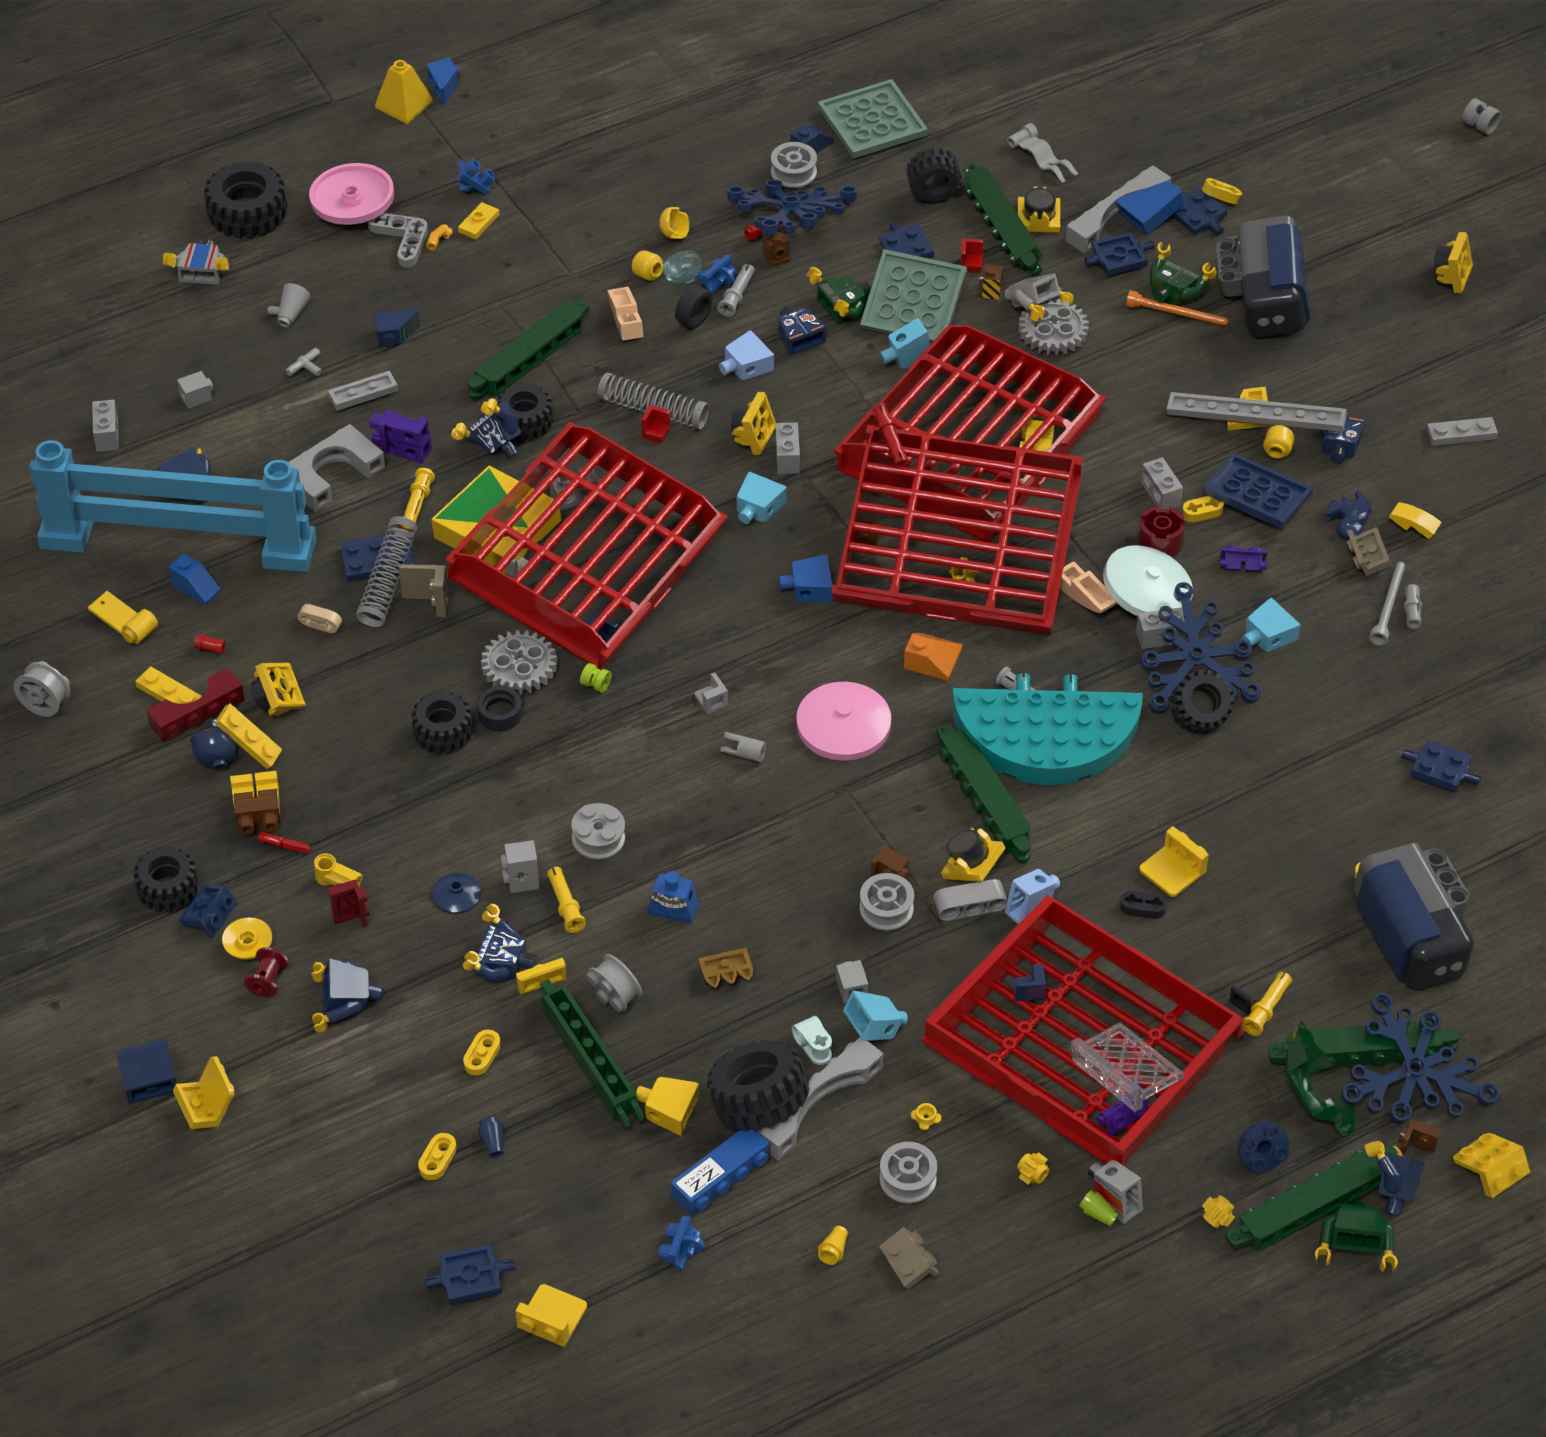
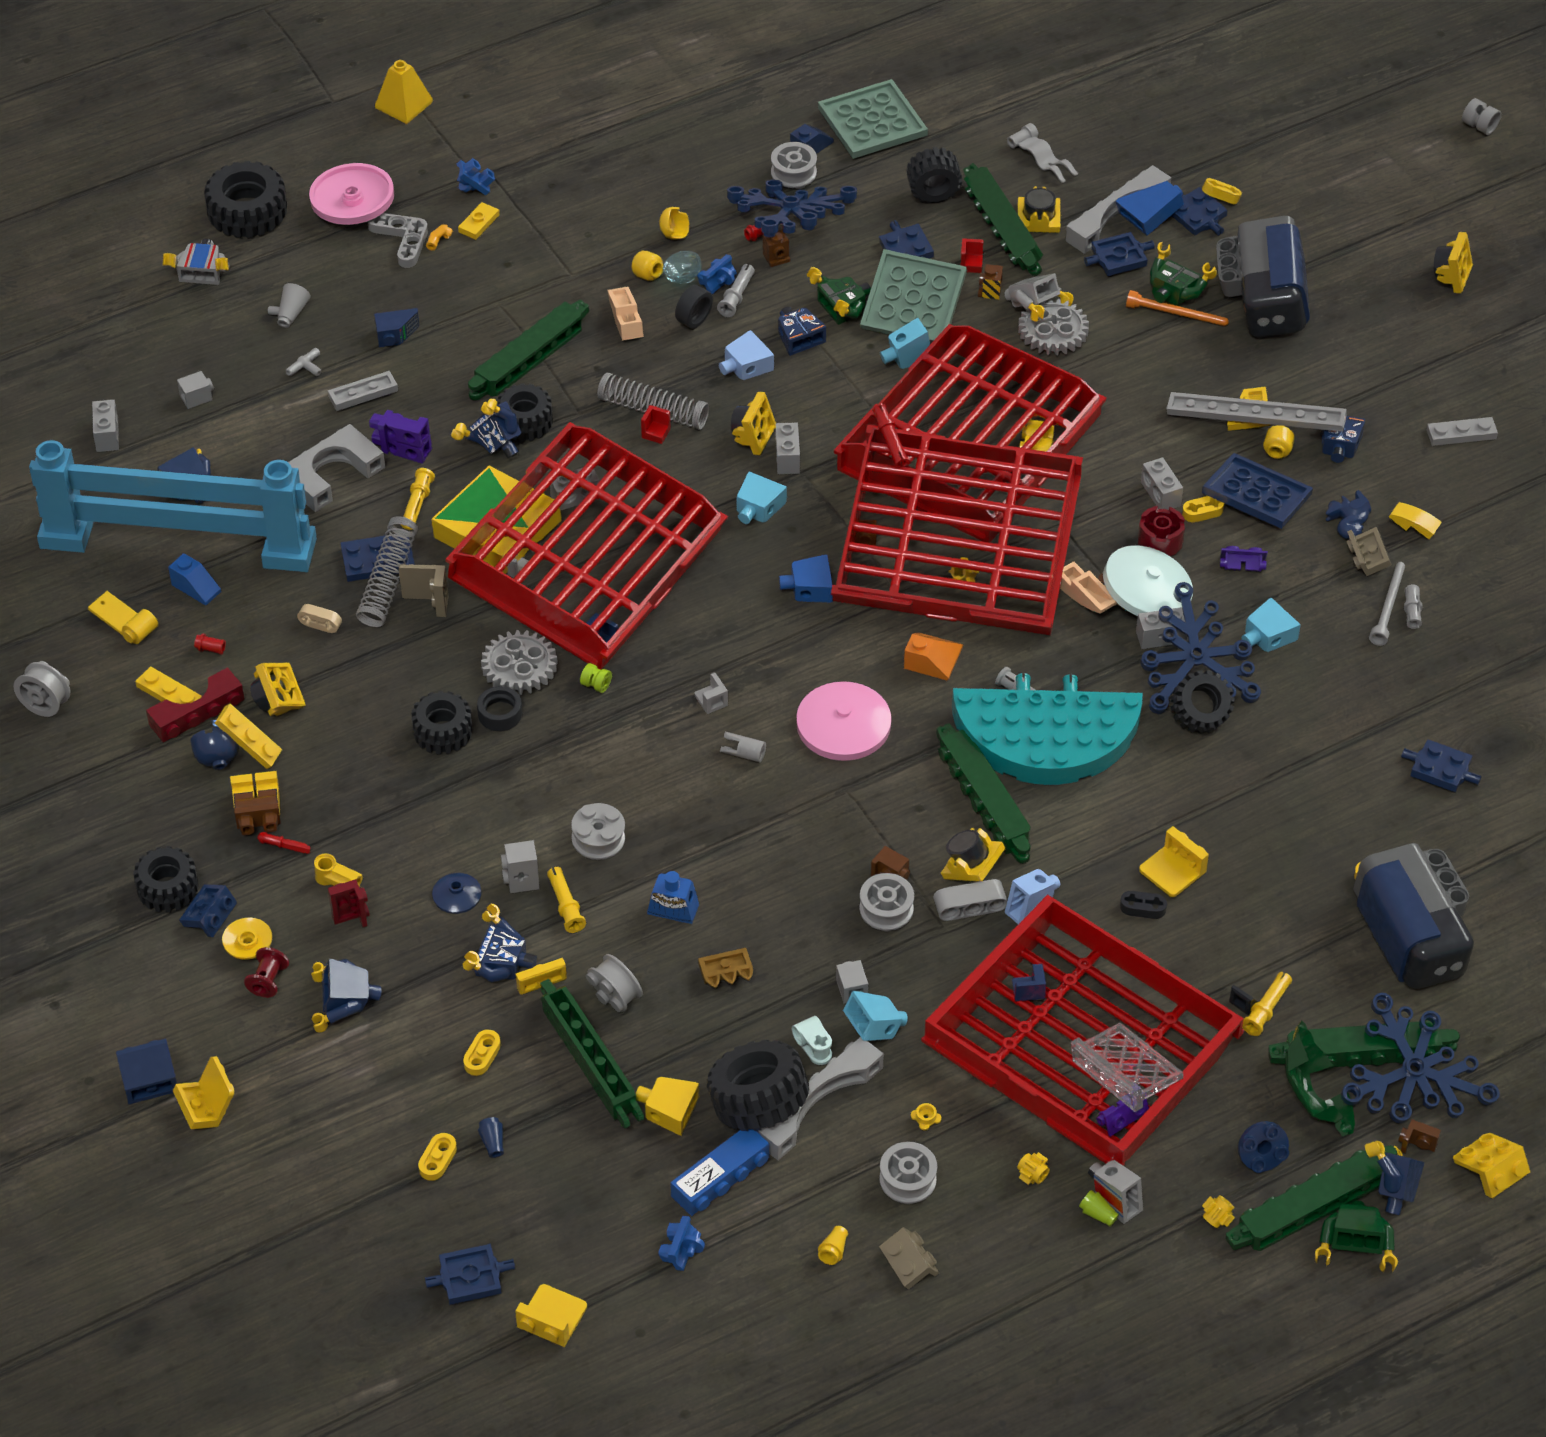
(443, 78): blue slope -> none

